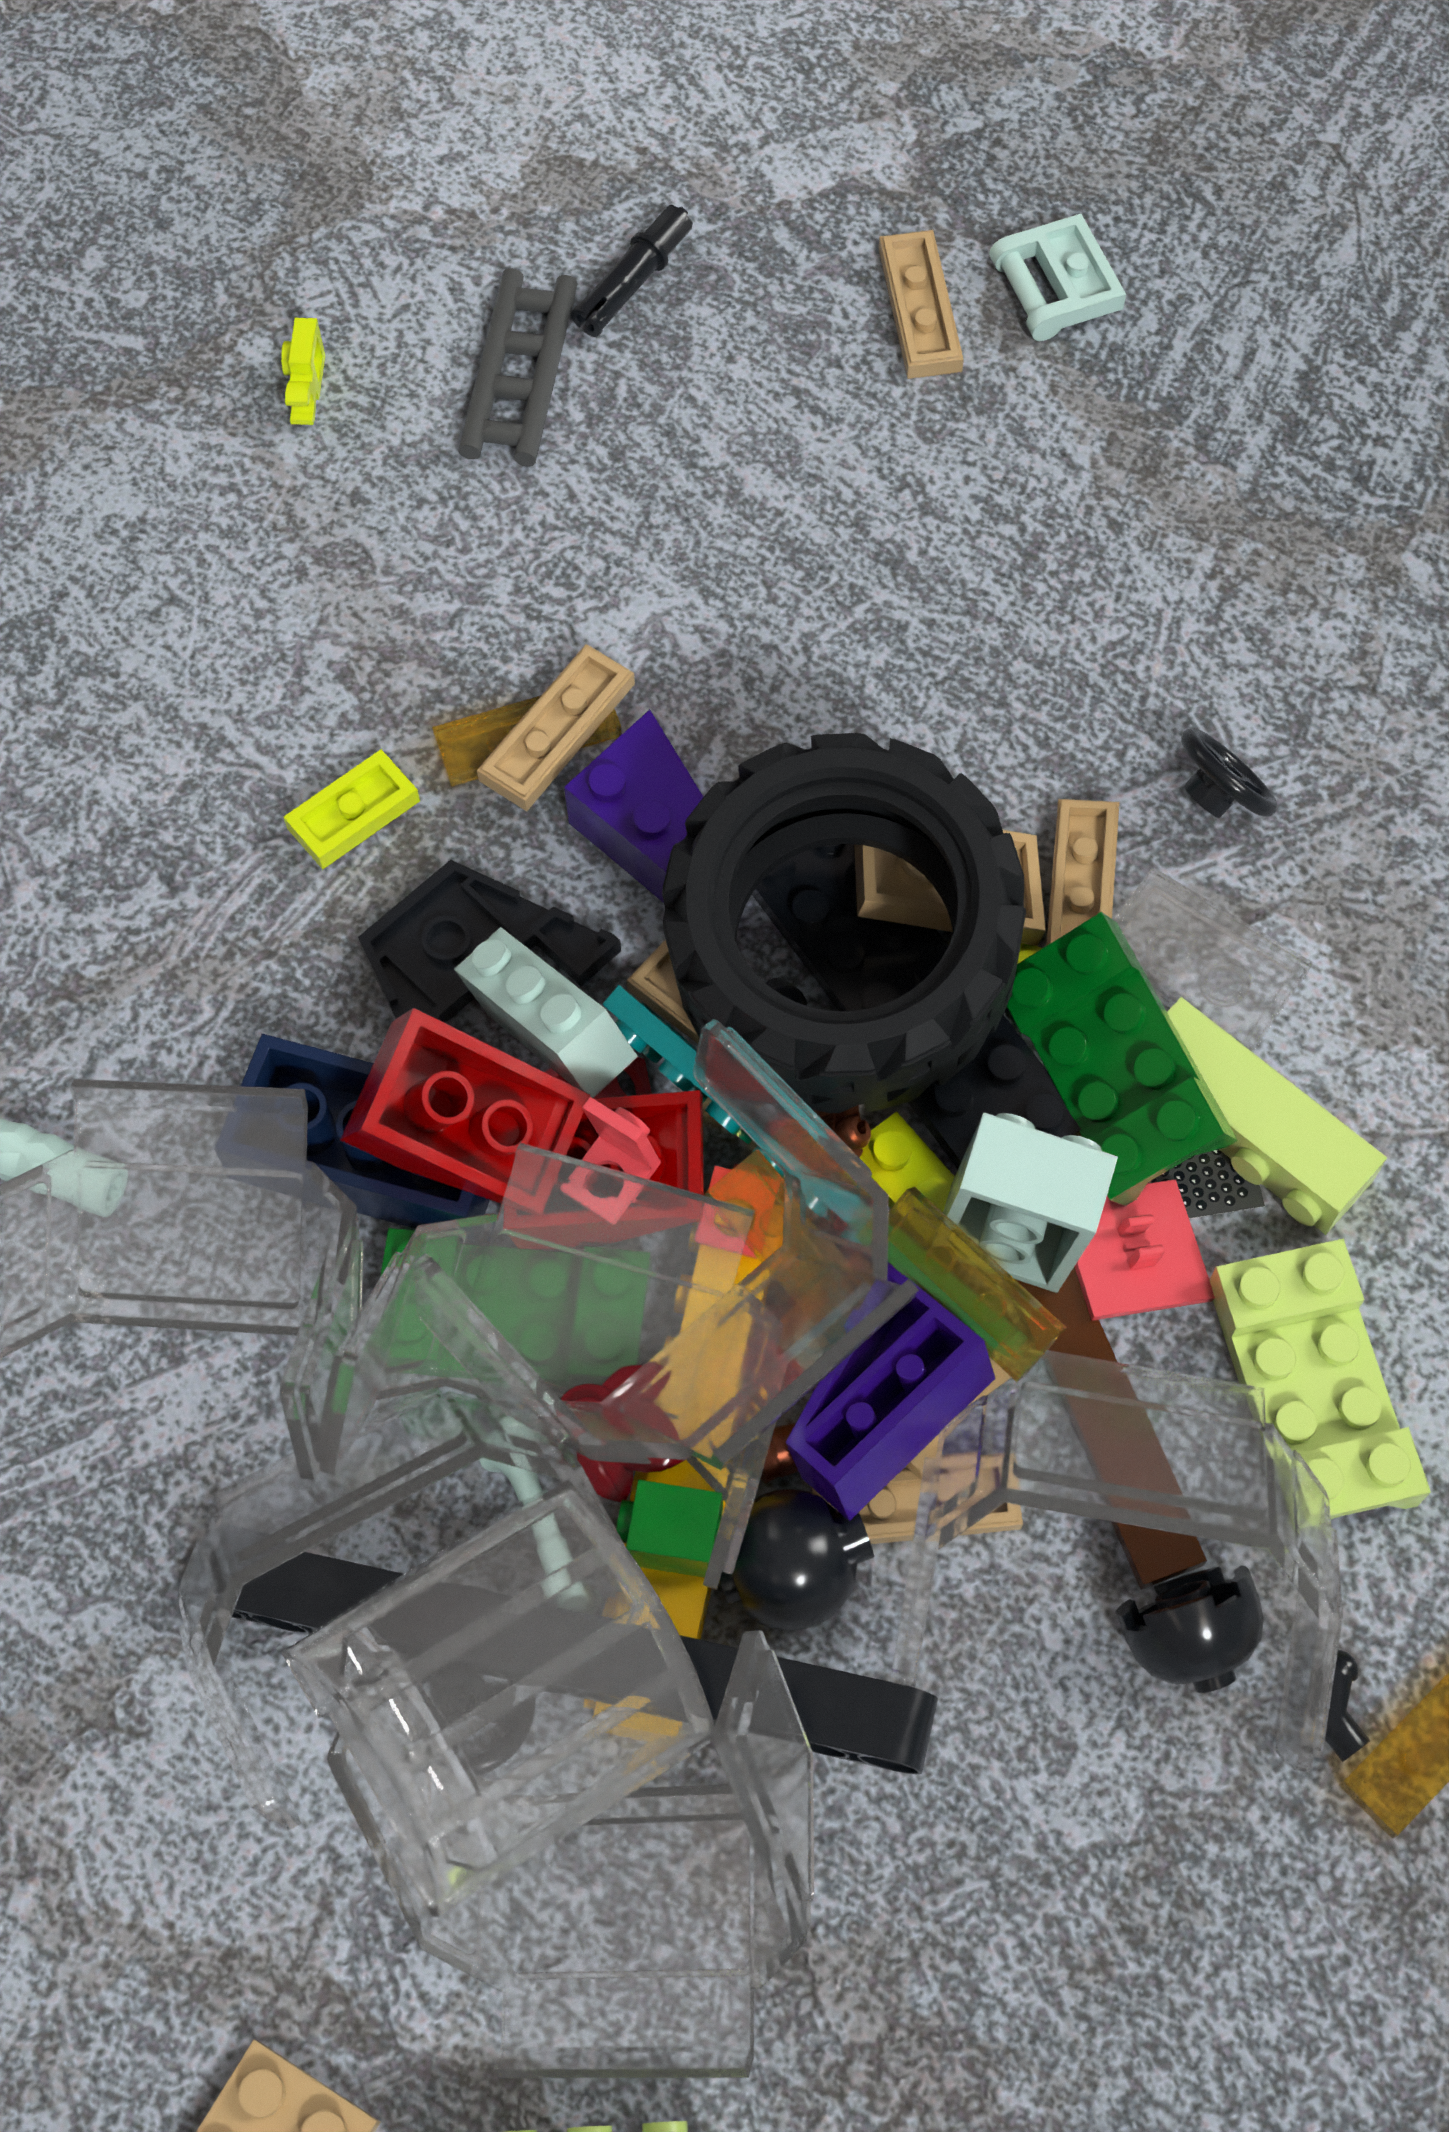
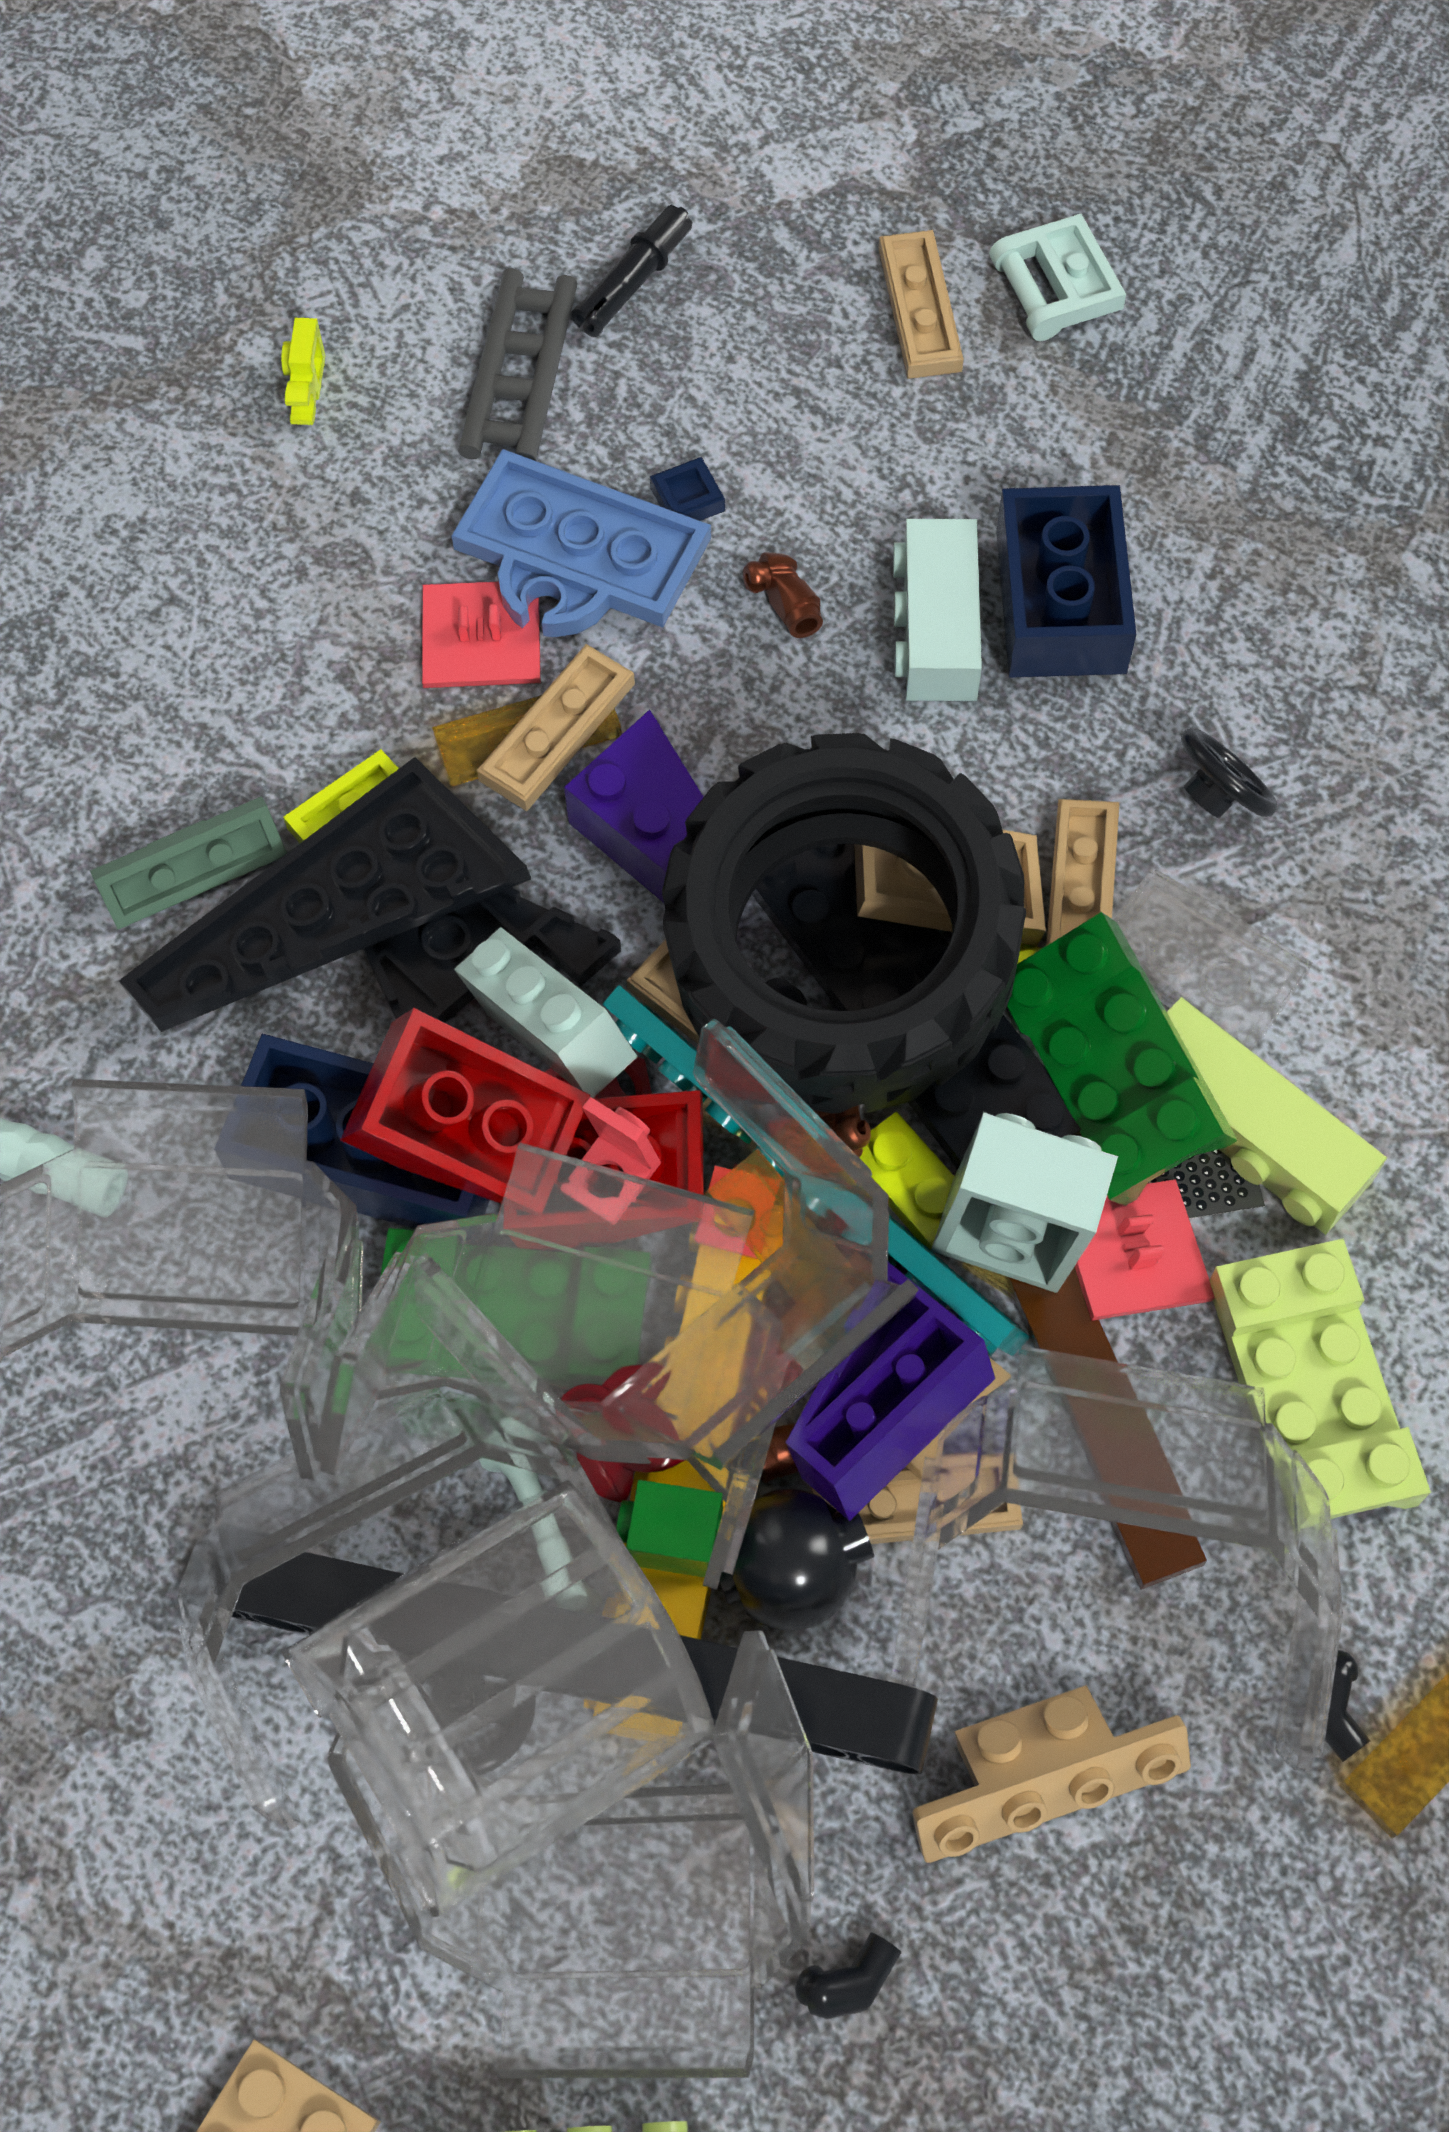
(189, 862): none -> sand green plate
(359, 879): none -> black wing
(474, 639): none -> coral piece
(578, 546): none -> medium blue plate
(688, 490): none -> dark blue tile
(786, 592): none -> copper arm
(848, 1988): none -> black arm
(938, 610): none -> light aqua brick
(969, 1284): clear yellow tile -> none
(1044, 1766): none -> tan bracket
(1065, 581): none -> dark blue brick
(1196, 1628): black cylinder -> none

